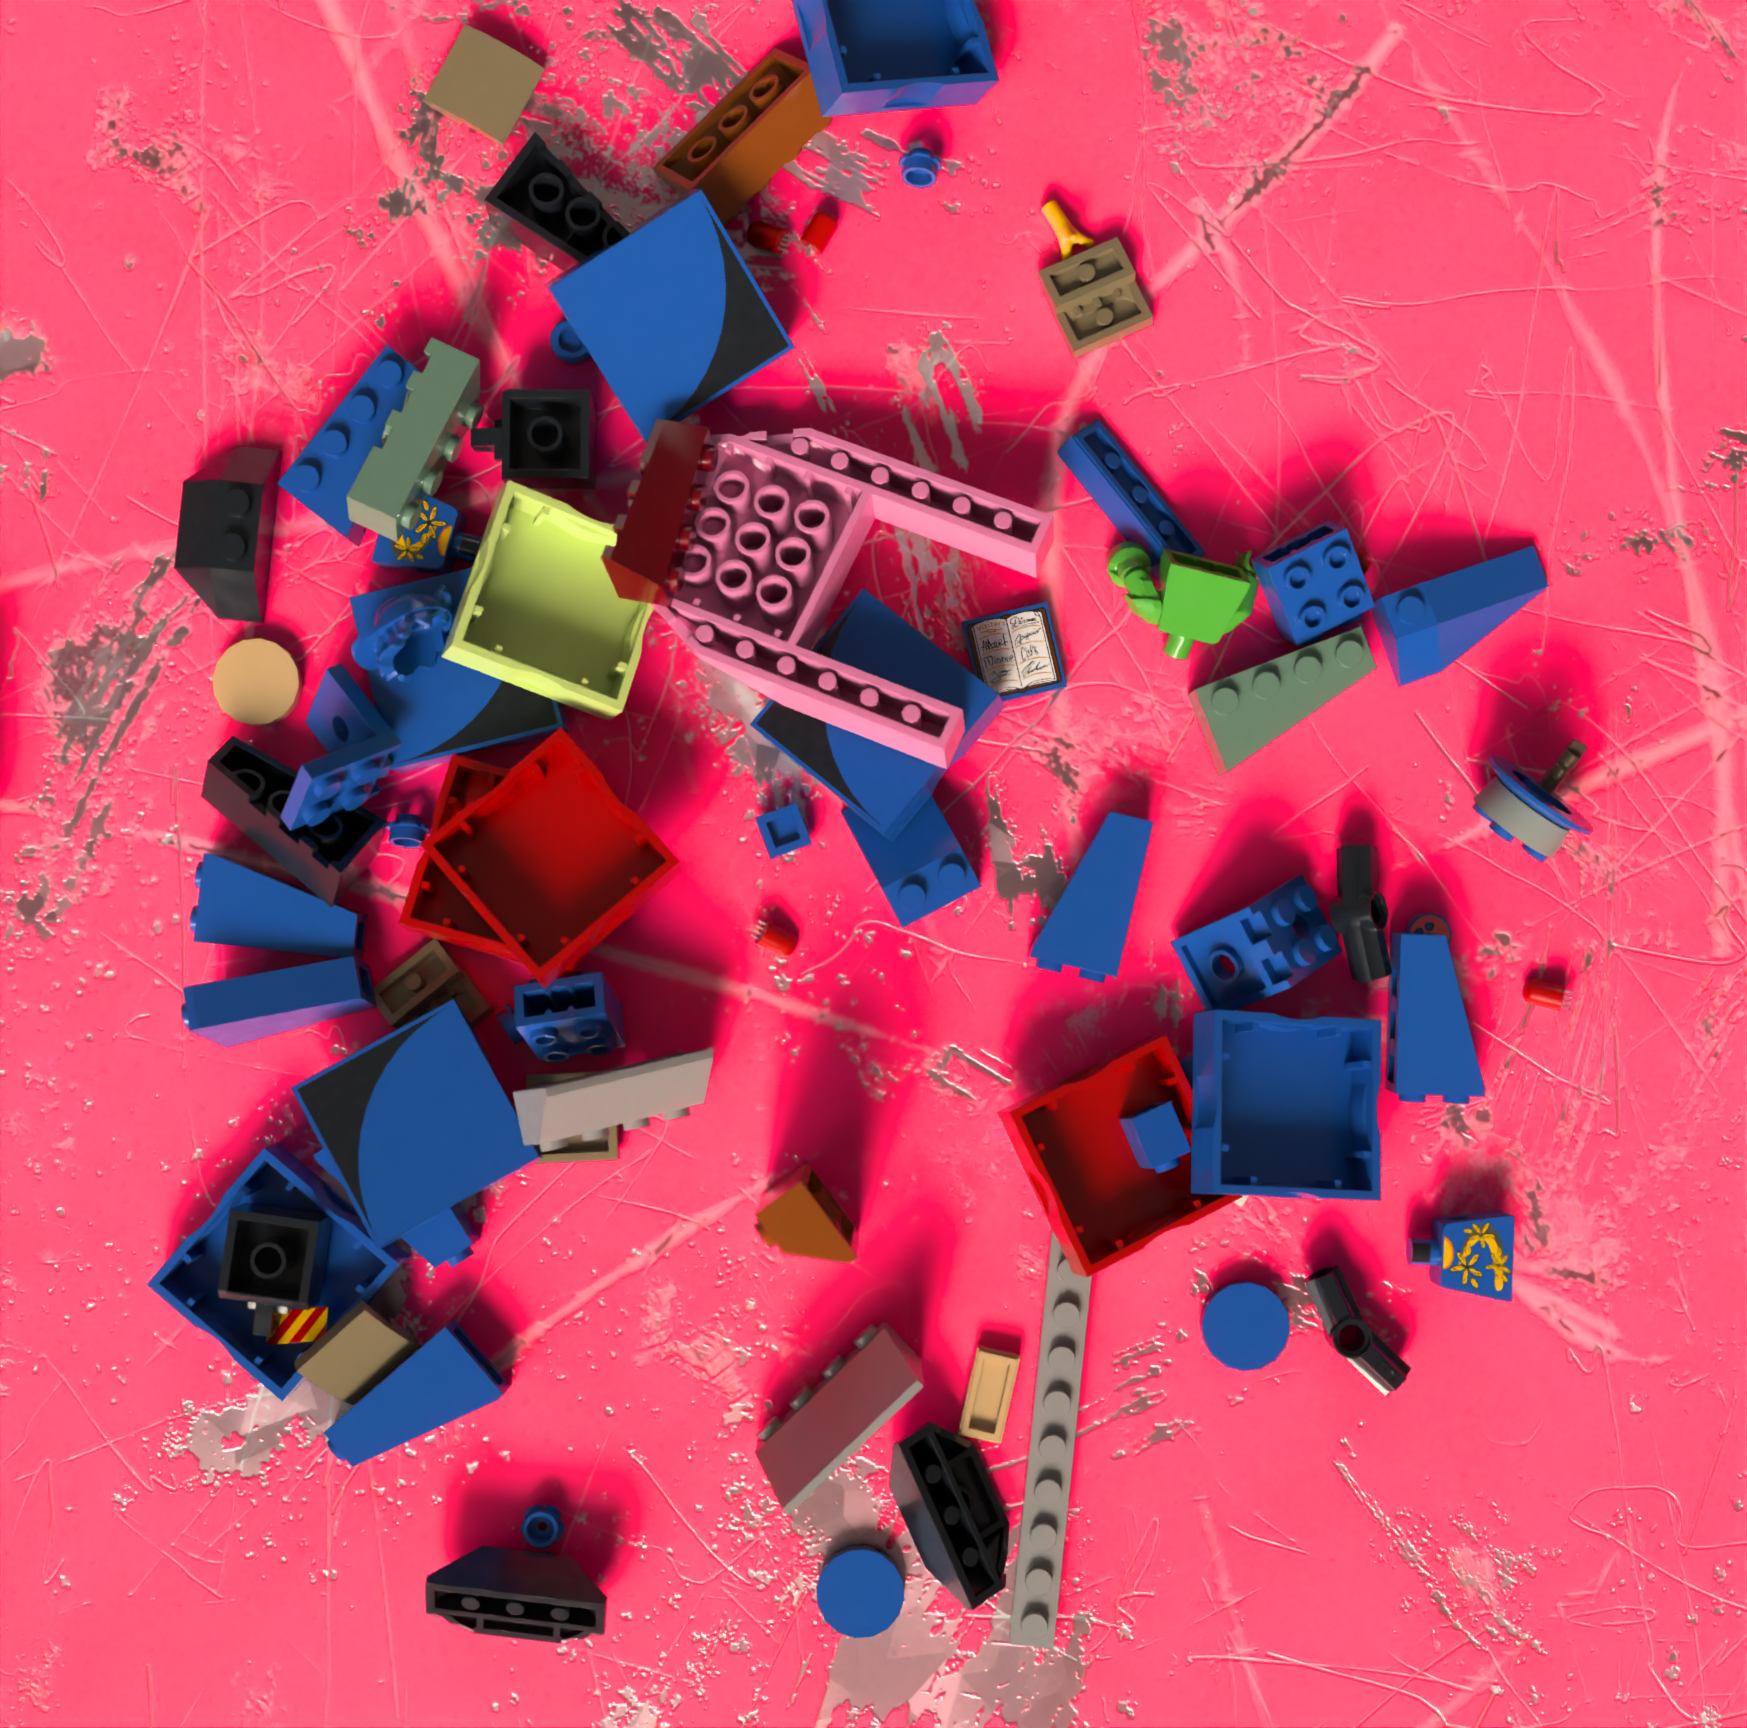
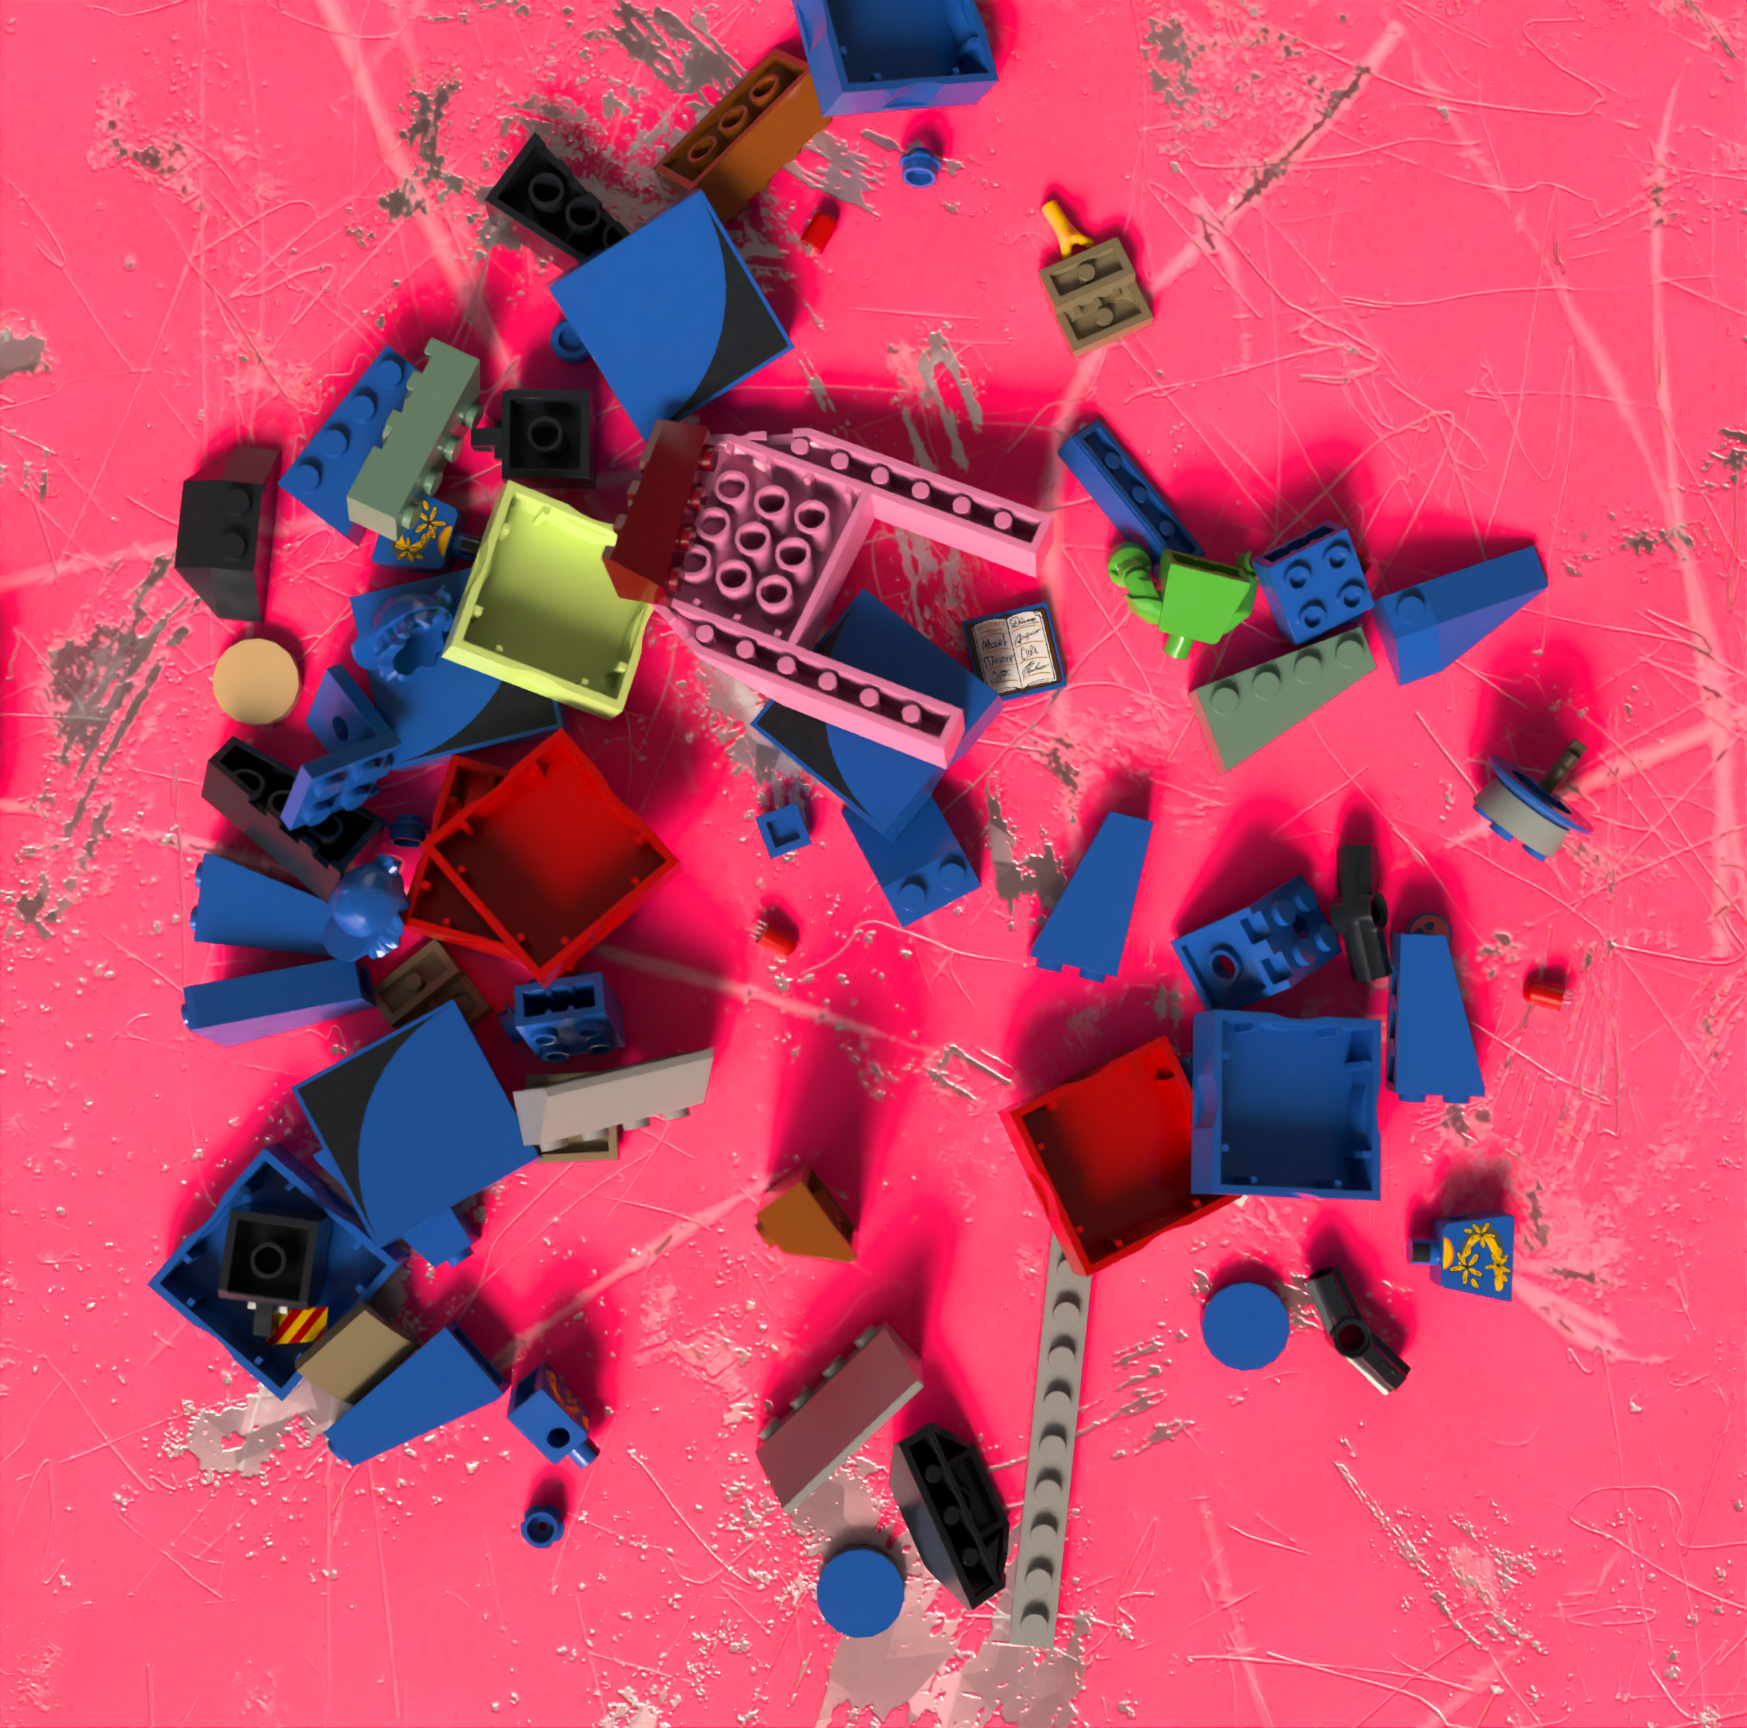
(366, 911): none -> blue hair
(483, 84): dark tan slope -> none
(518, 1595): wedge -> none
(552, 1417): none -> blue torso
(768, 237): red piece -> none
(988, 1394): tan tile -> none
(1155, 1136): blue brick -> none

